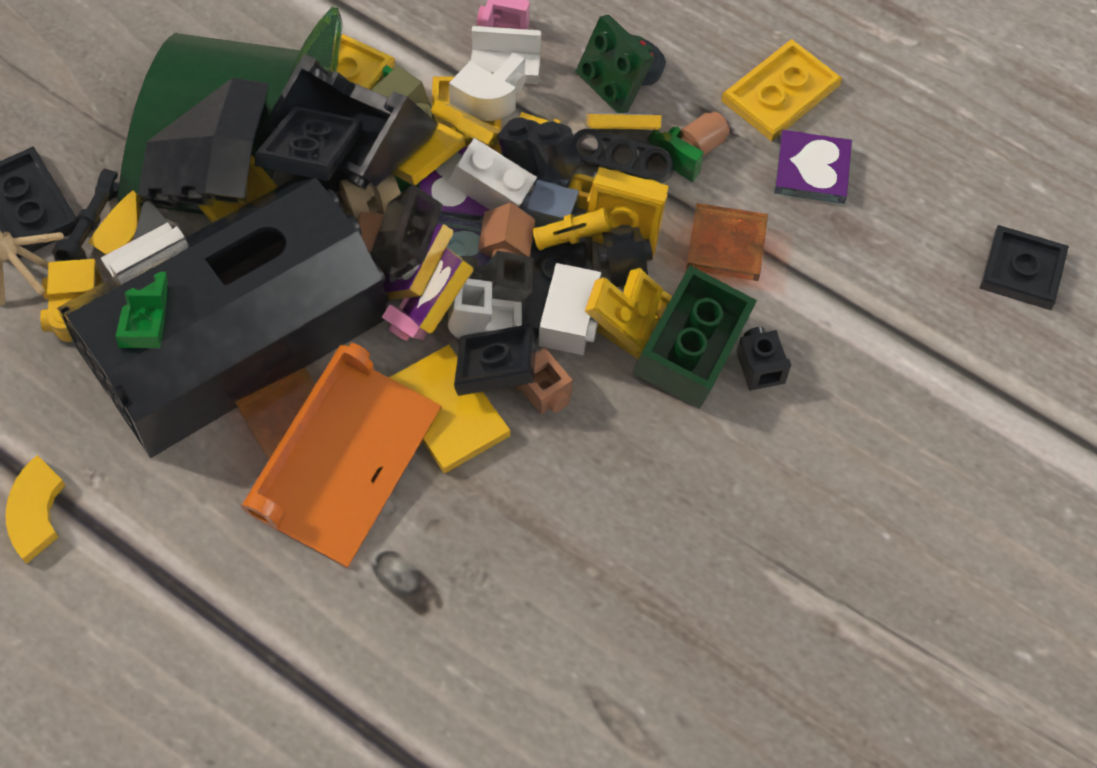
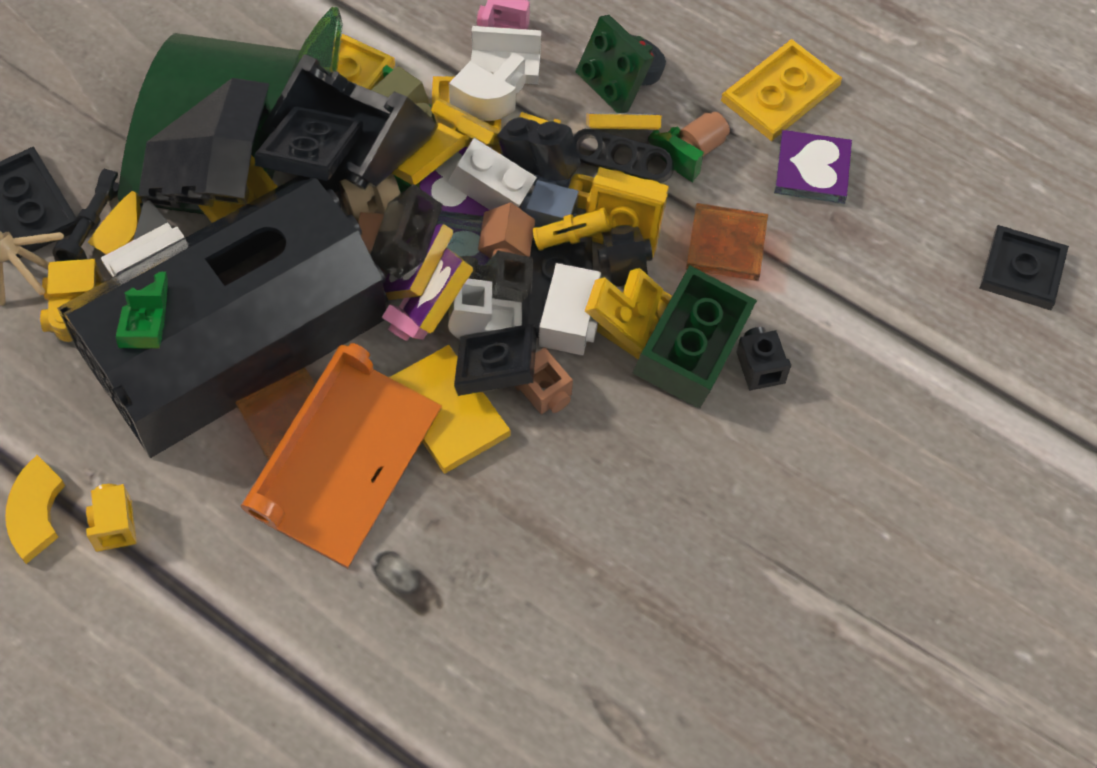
(110, 518): none -> yellow brick

